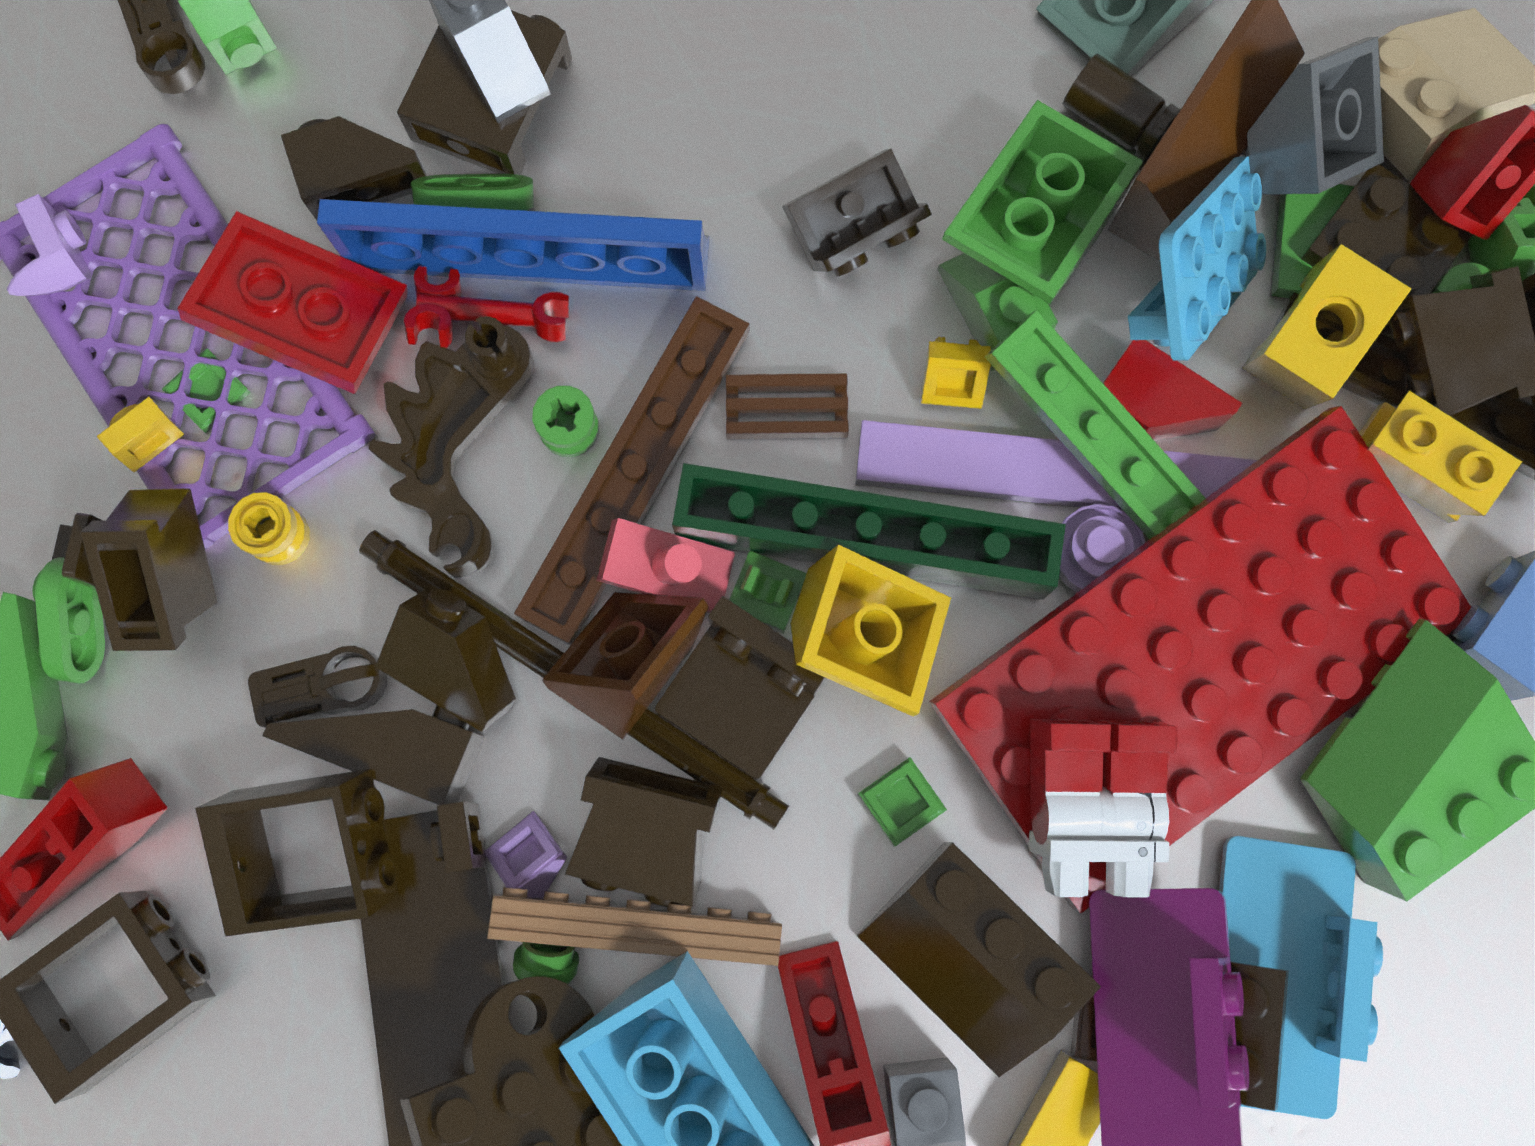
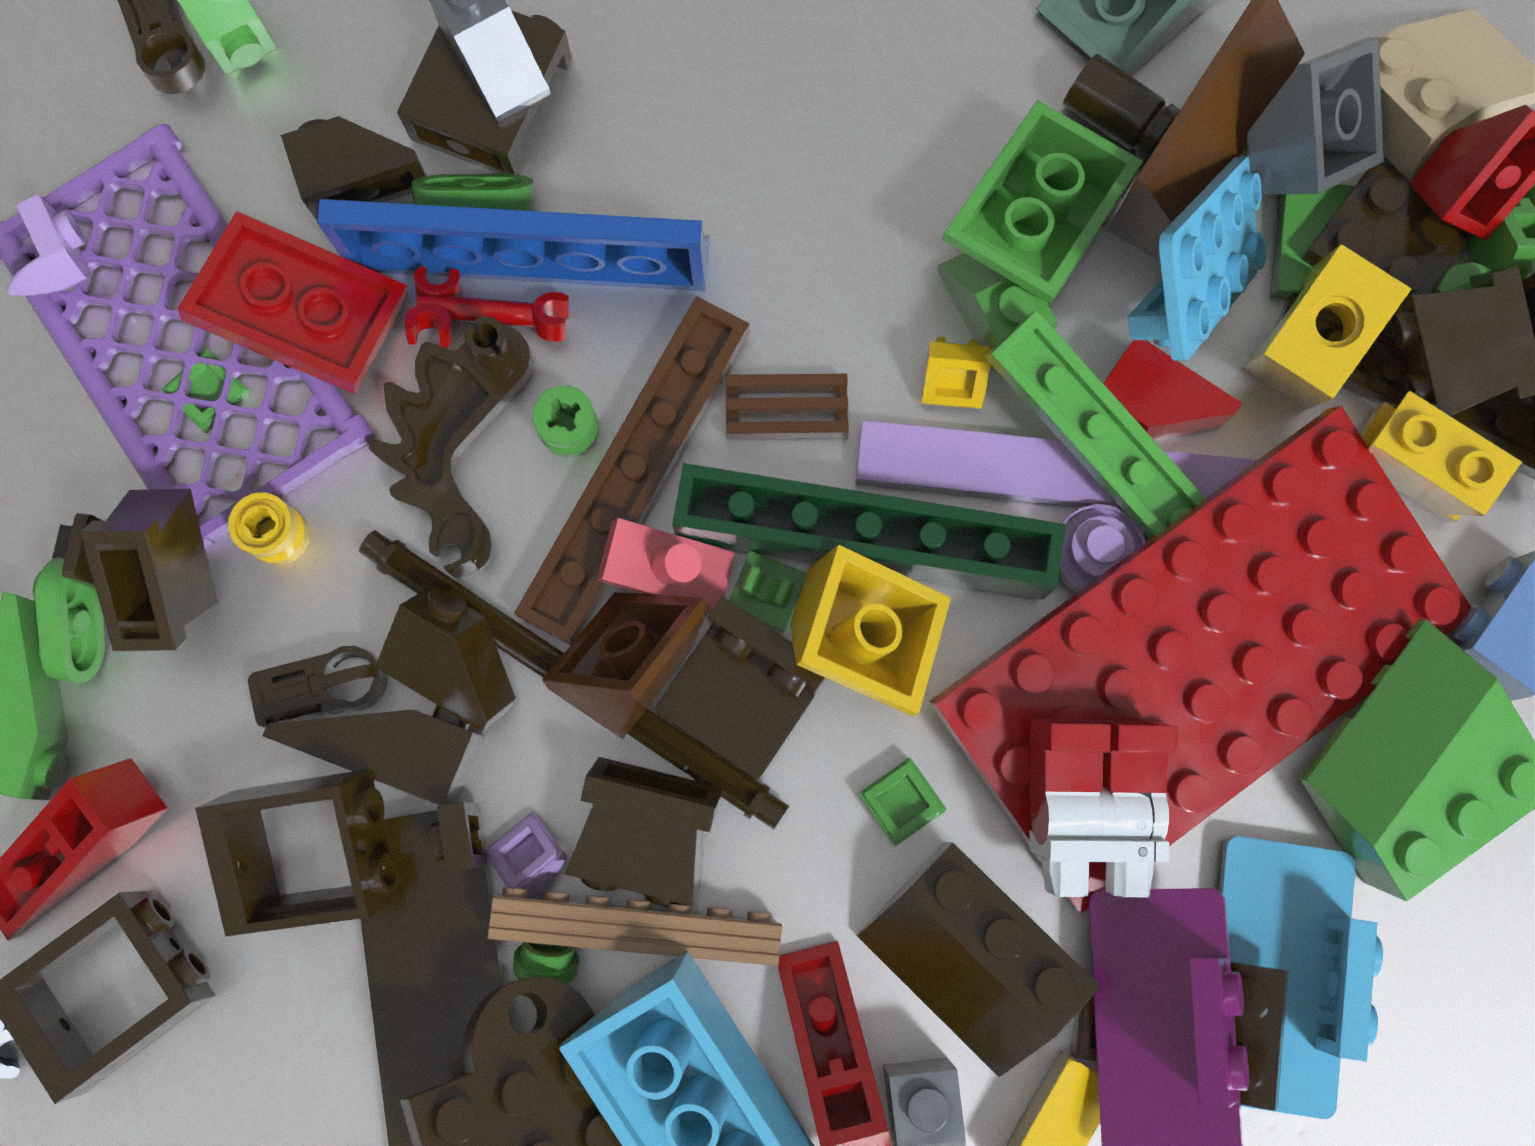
(139, 434): yellow plate -> none
(856, 214): bracket -> none

